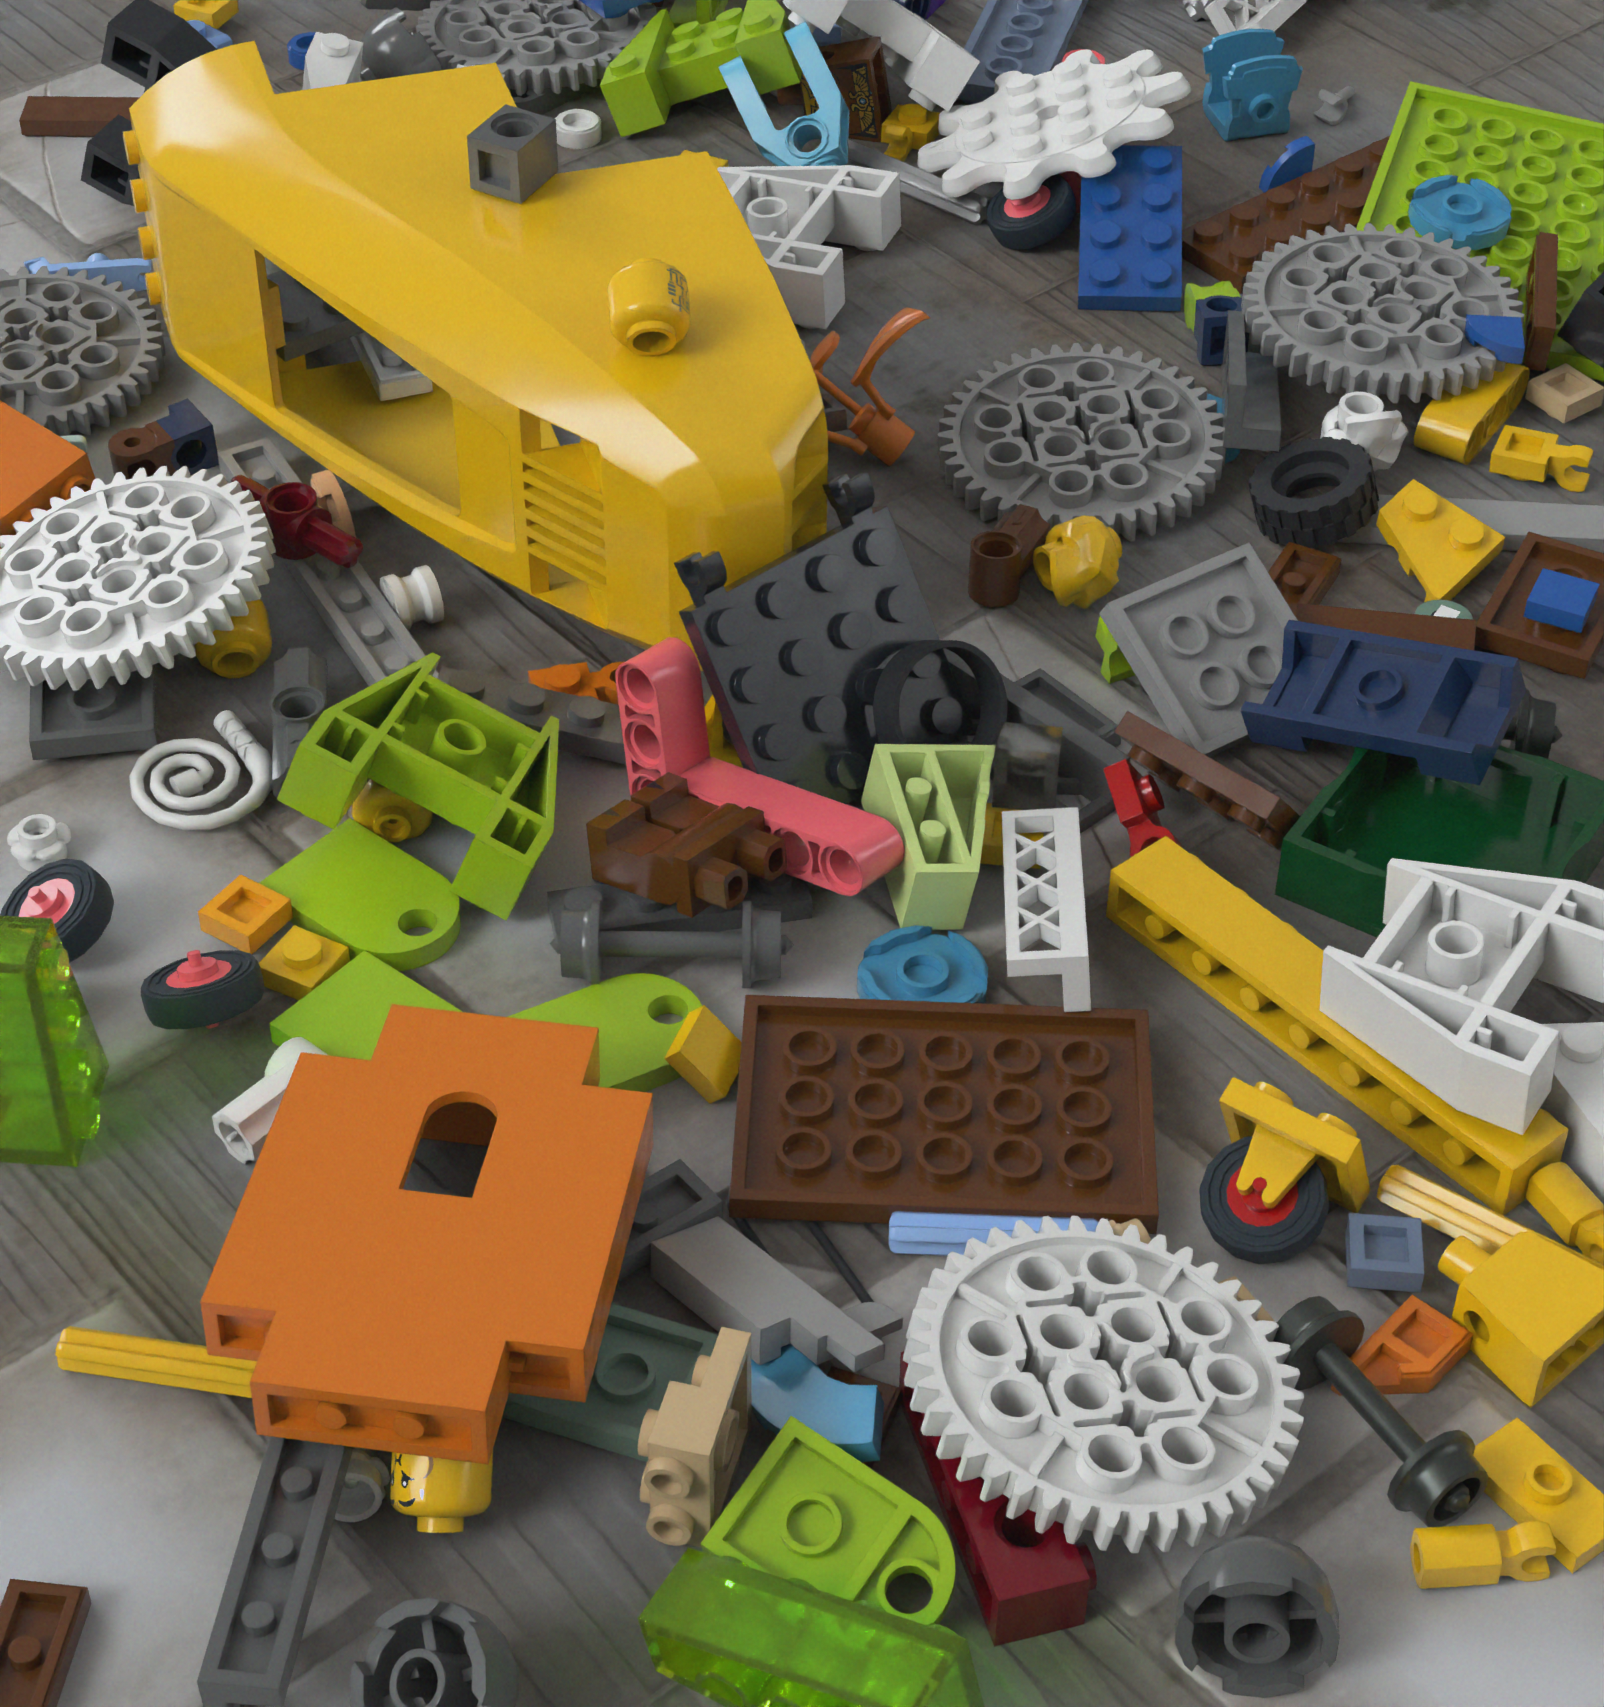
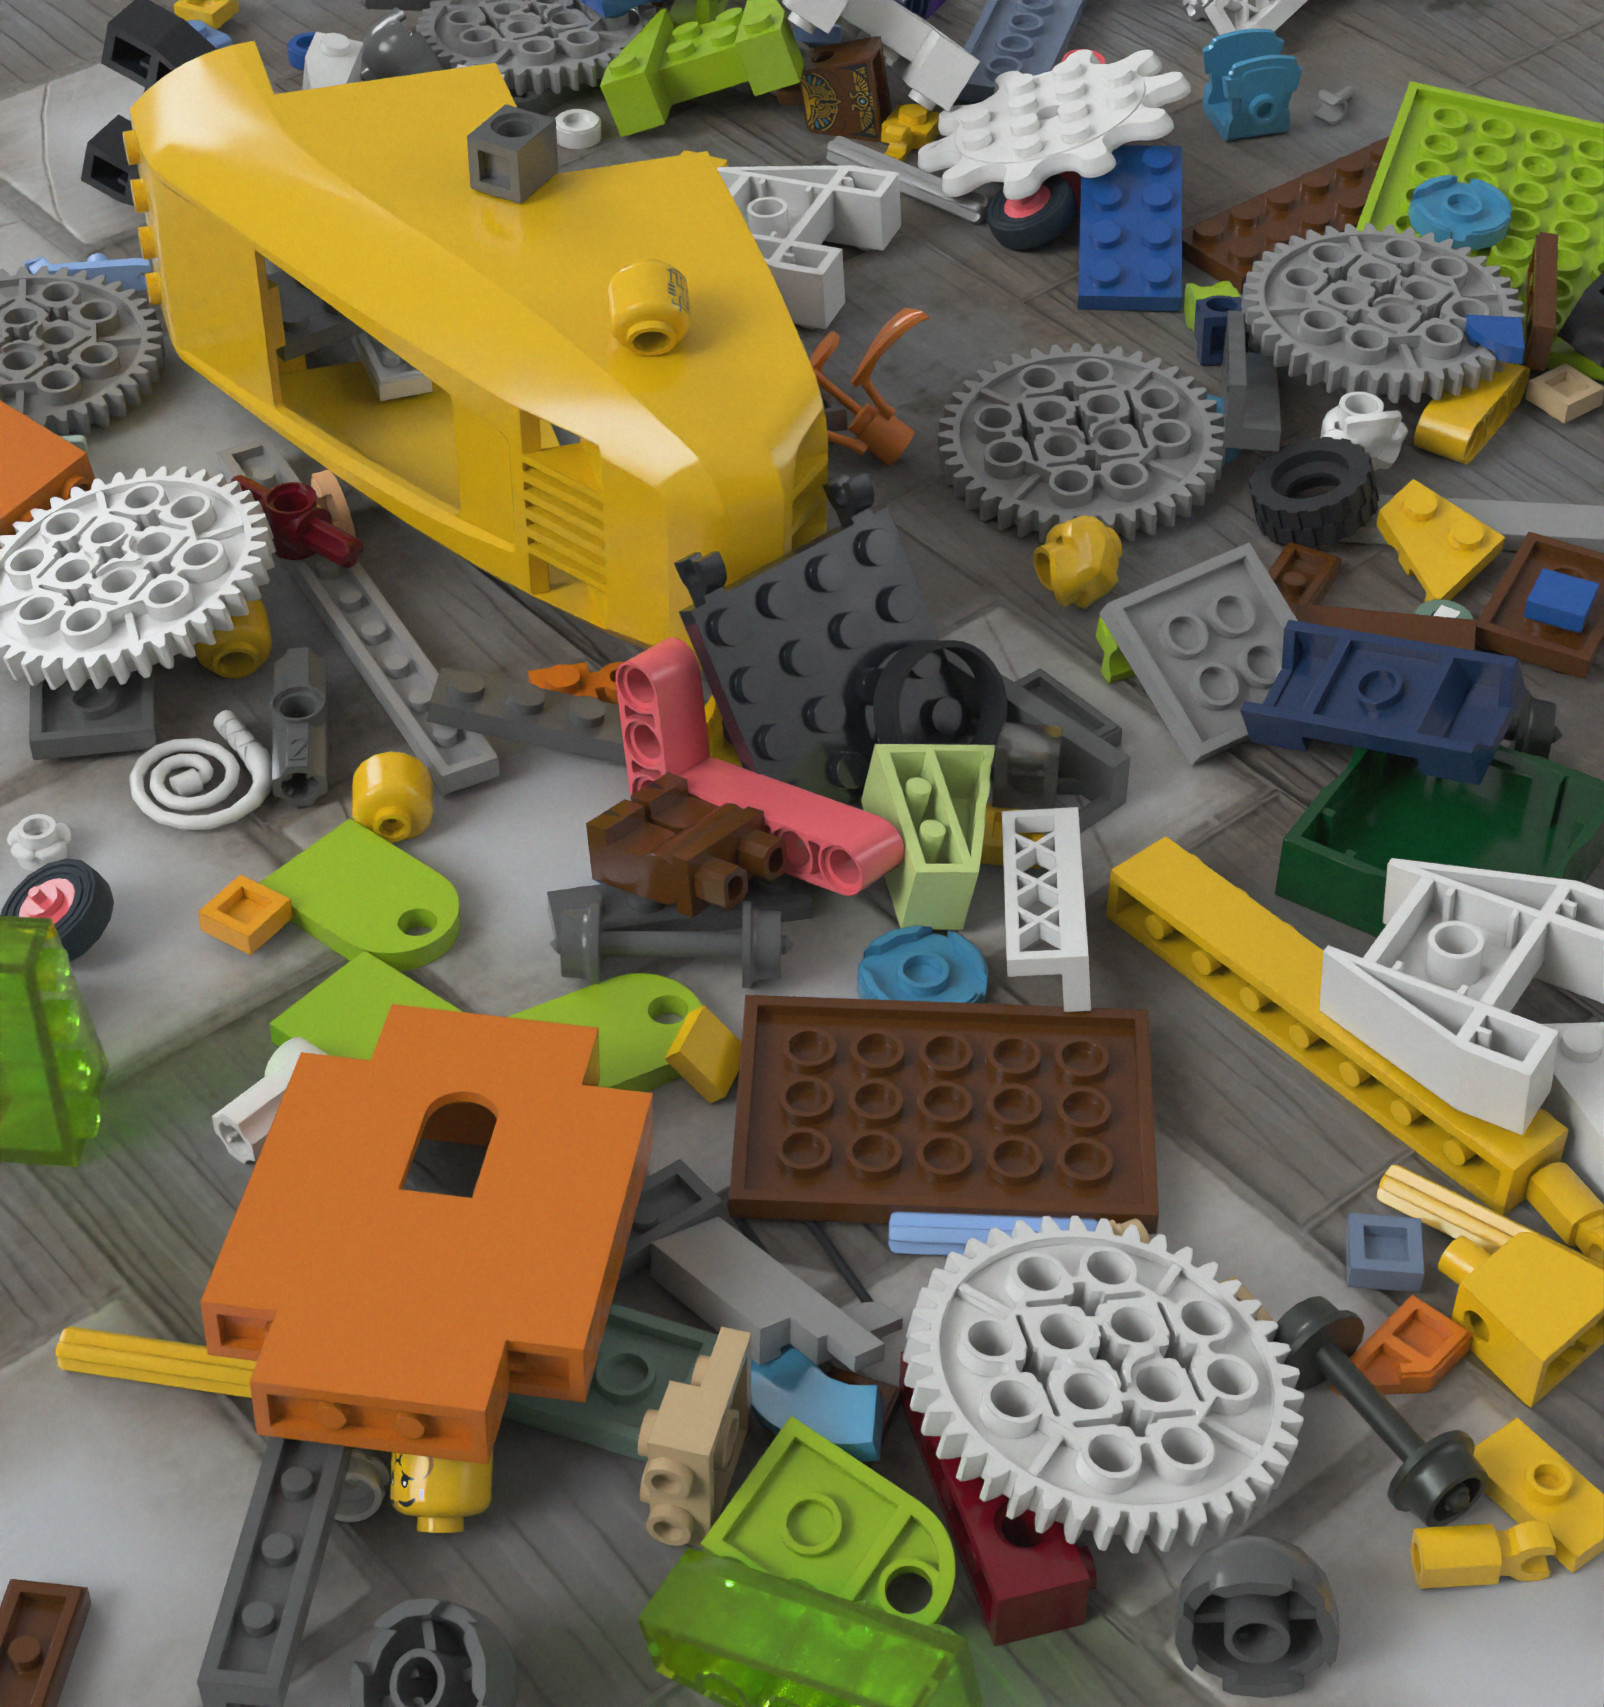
(71, 115): reddish brown tile -> none
(172, 442): leg -> none
(202, 989): black wheel -> none
(302, 962): yellow plate -> none
(414, 596): white wheel -> none
(446, 757): lime wedge -> none
(828, 123): medium azure piece -> none
(1004, 556): reddish brown piece -> none
(1137, 804): red plate -> none
(1207, 780): reddish brown plate -> none
(1275, 1180): plate -> none
(1291, 165): blue tile -> none
(1534, 454): yellow plate -> none

